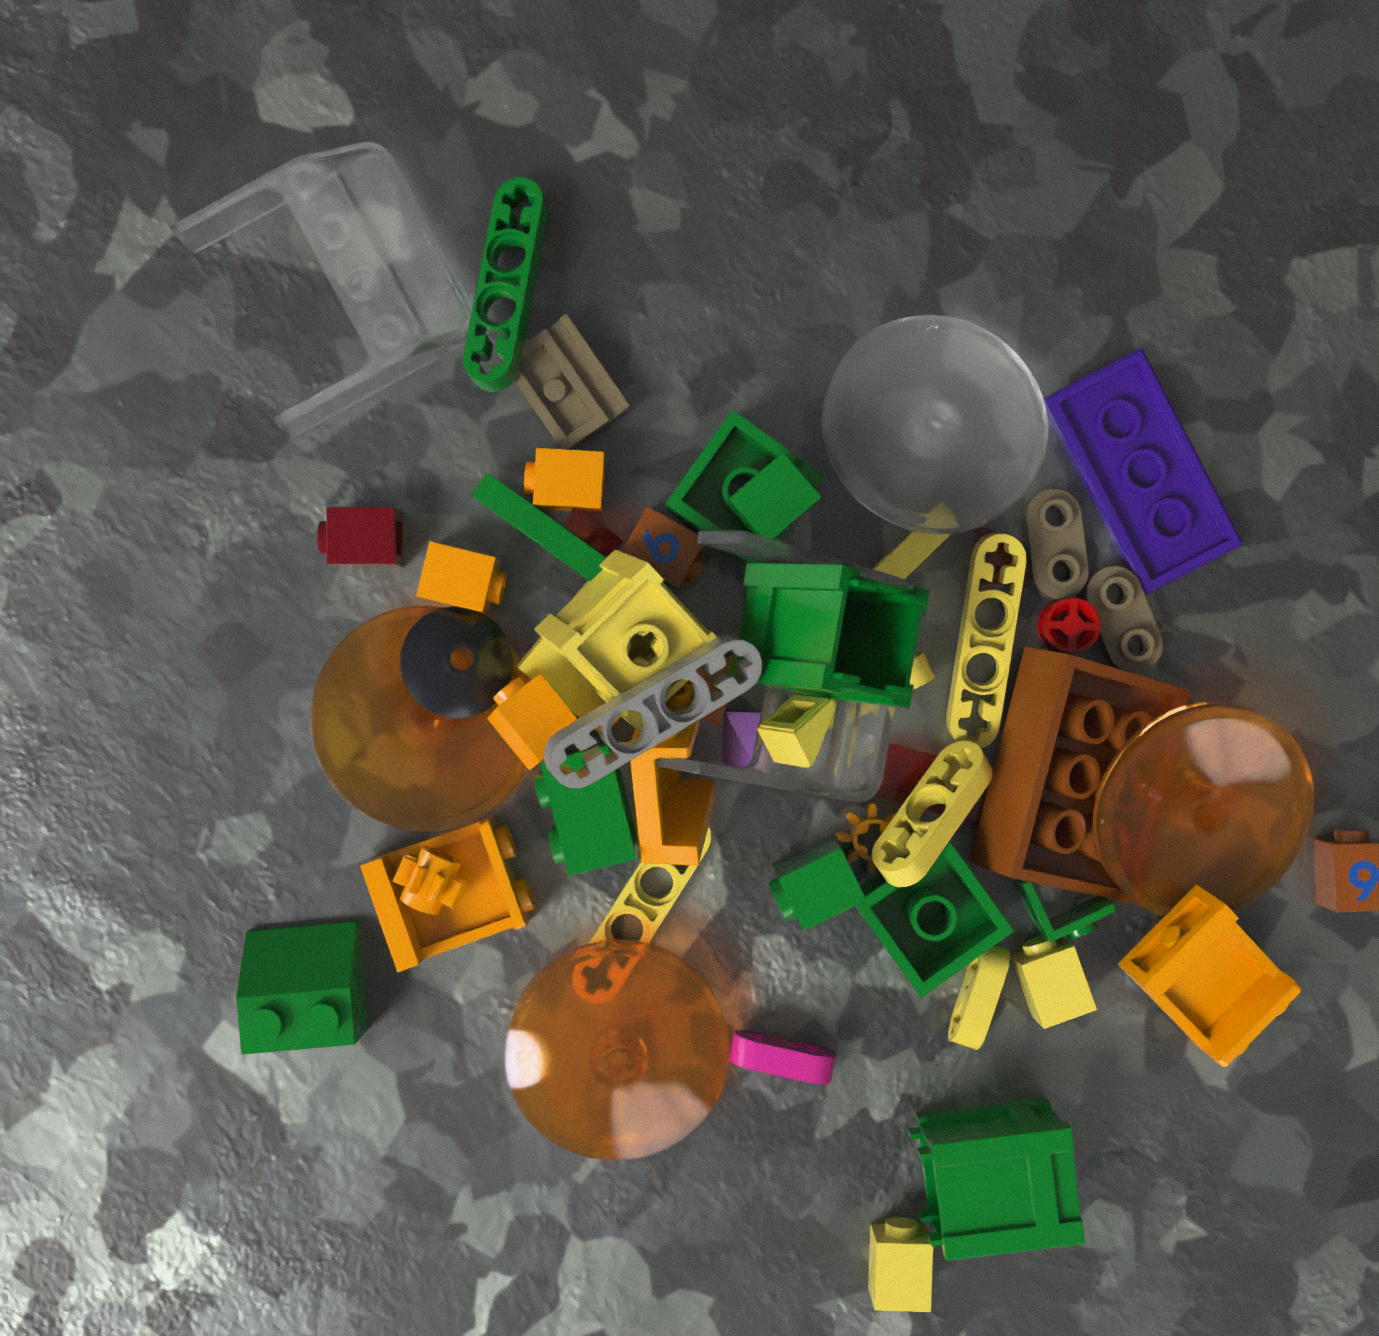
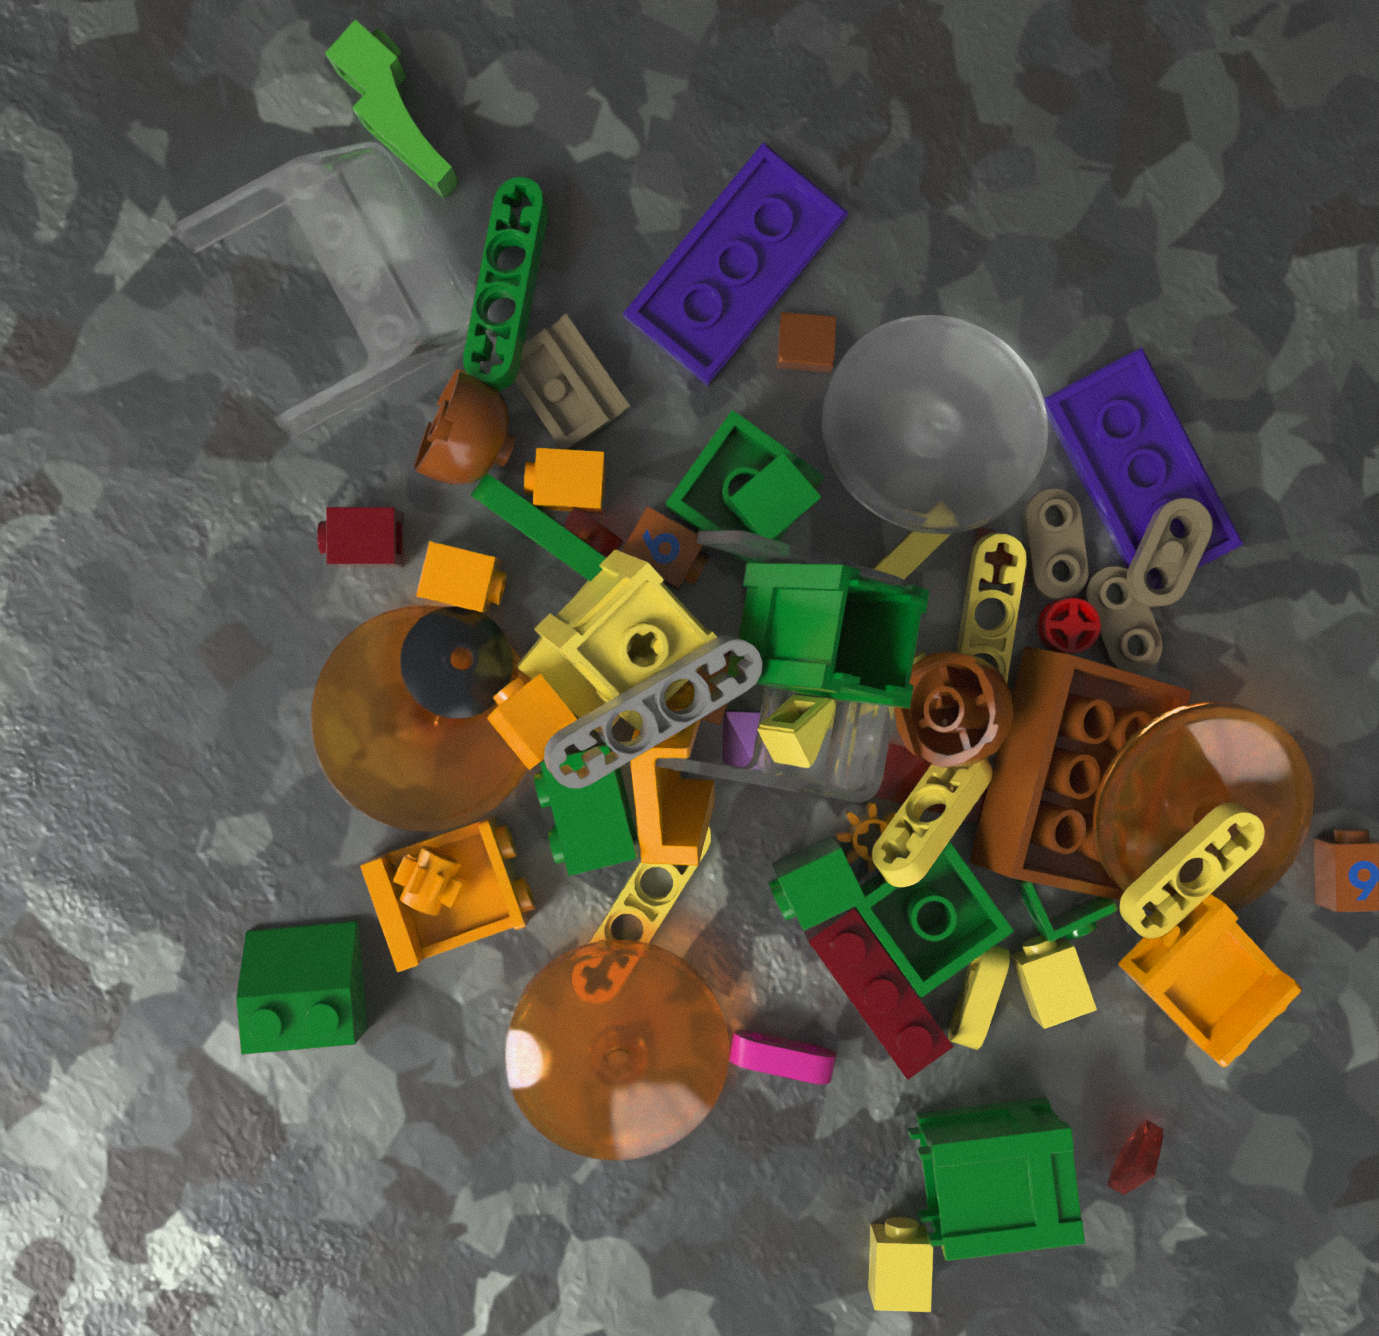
(373, 69): none -> bright green slope
(465, 433): none -> dark orange cylinder
(735, 264): none -> dark purple tile
(806, 342): none -> dark orange slope
(878, 991): none -> dark red brick
(956, 710): none -> dark orange cylinder
(1137, 1159): none -> clear red tile
(1170, 556): none -> dark tan plate
(1215, 869): none -> light yellow beam

